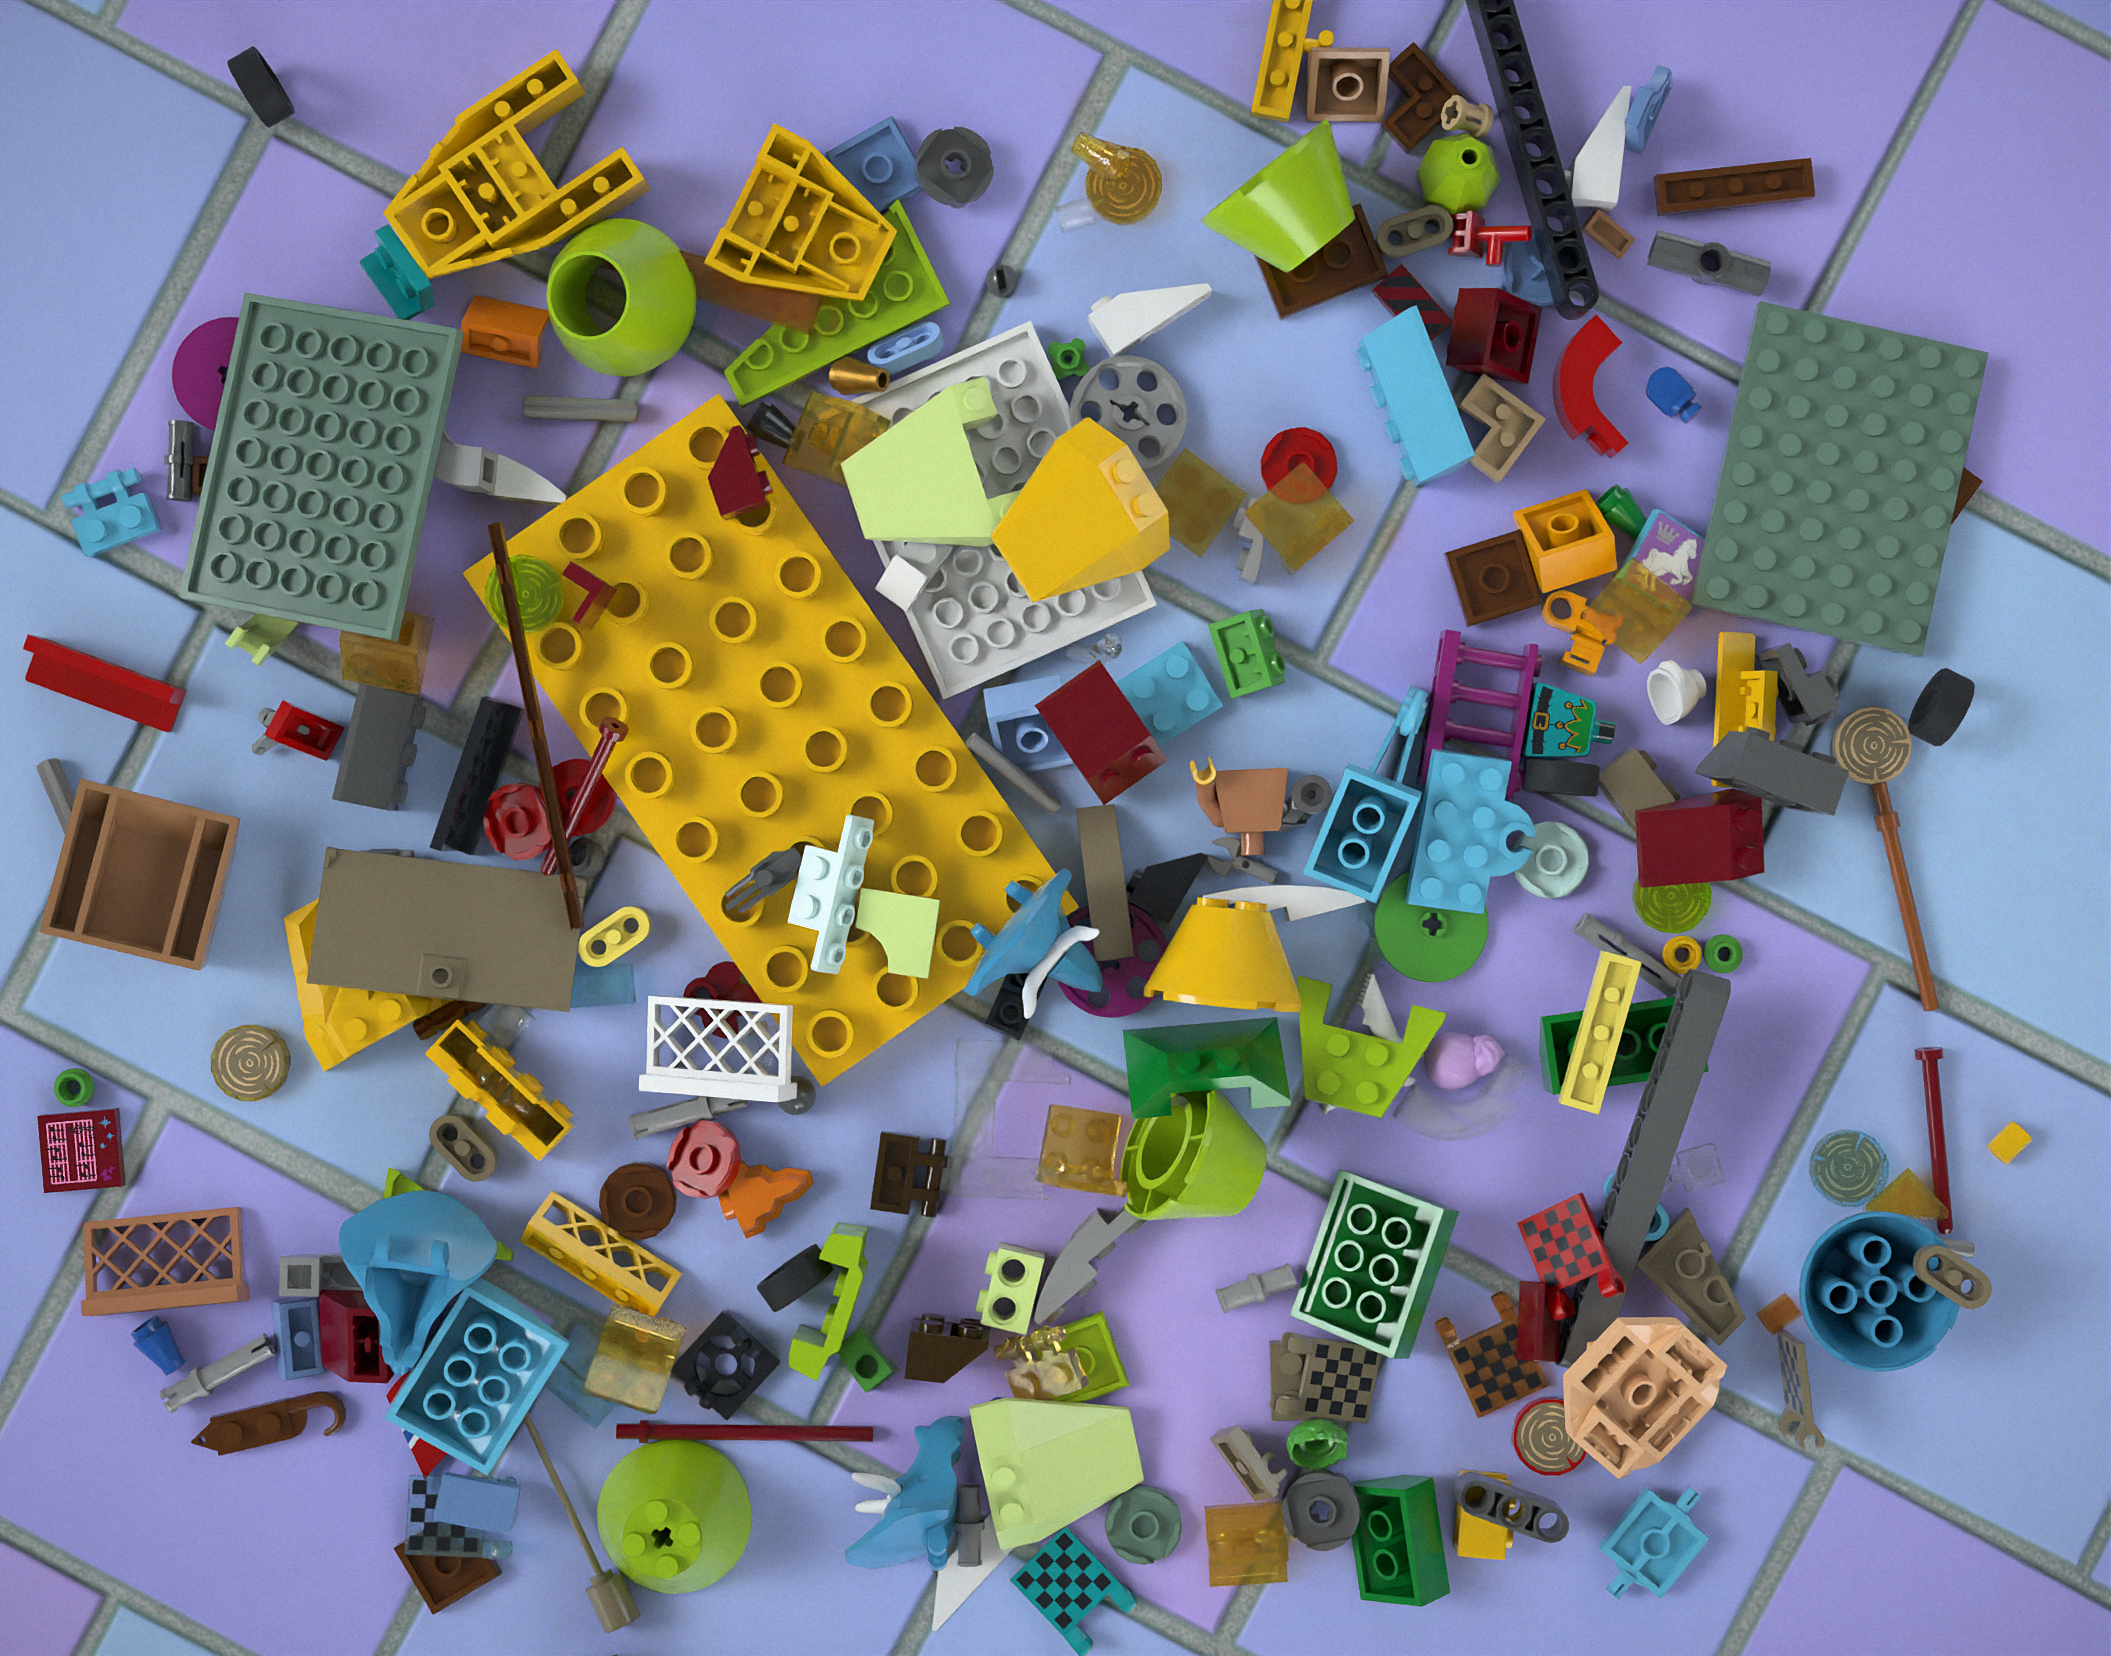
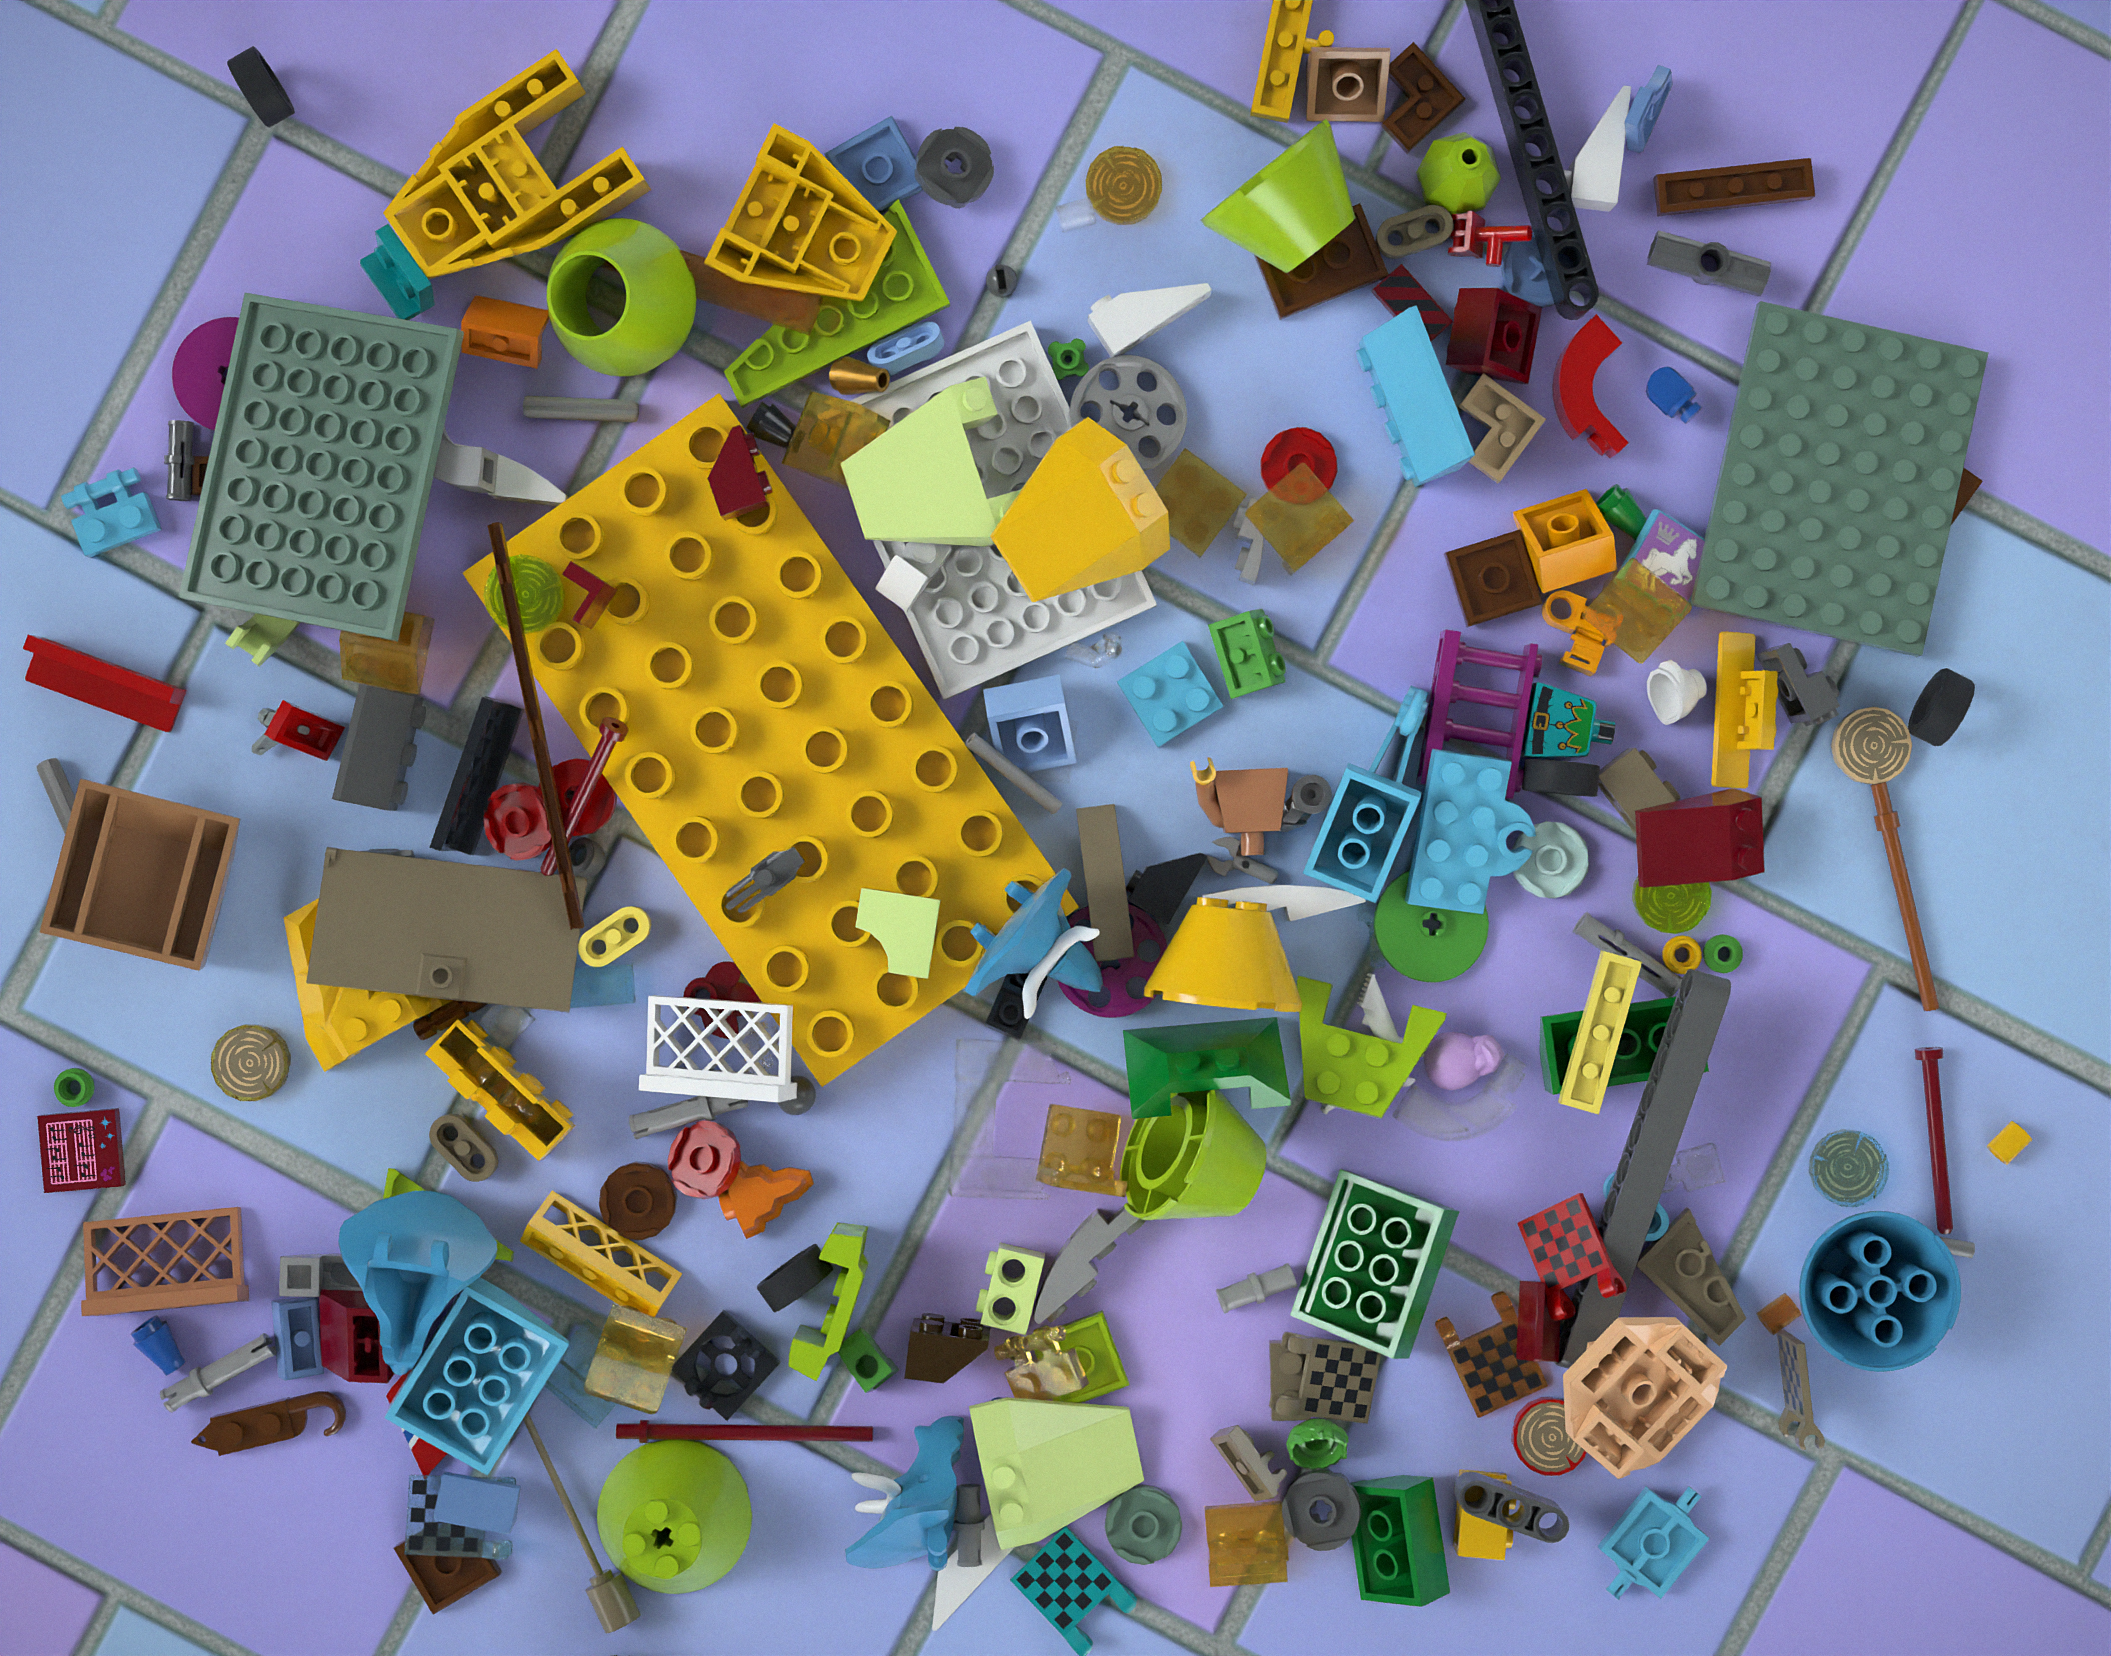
(829, 891): light aqua bracket -> none
(896, 1171): dark brown plate -> none
(1101, 732): dark red slope -> none
(1103, 157): clear yellow cone -> none
(1467, 117): tan bush -> none
(1607, 233): medium nougat piece -> none
(1776, 771): dark grey slope -> none
(1908, 1197): clear yellow slope -> none
(1950, 1274): dark tan plate -> none

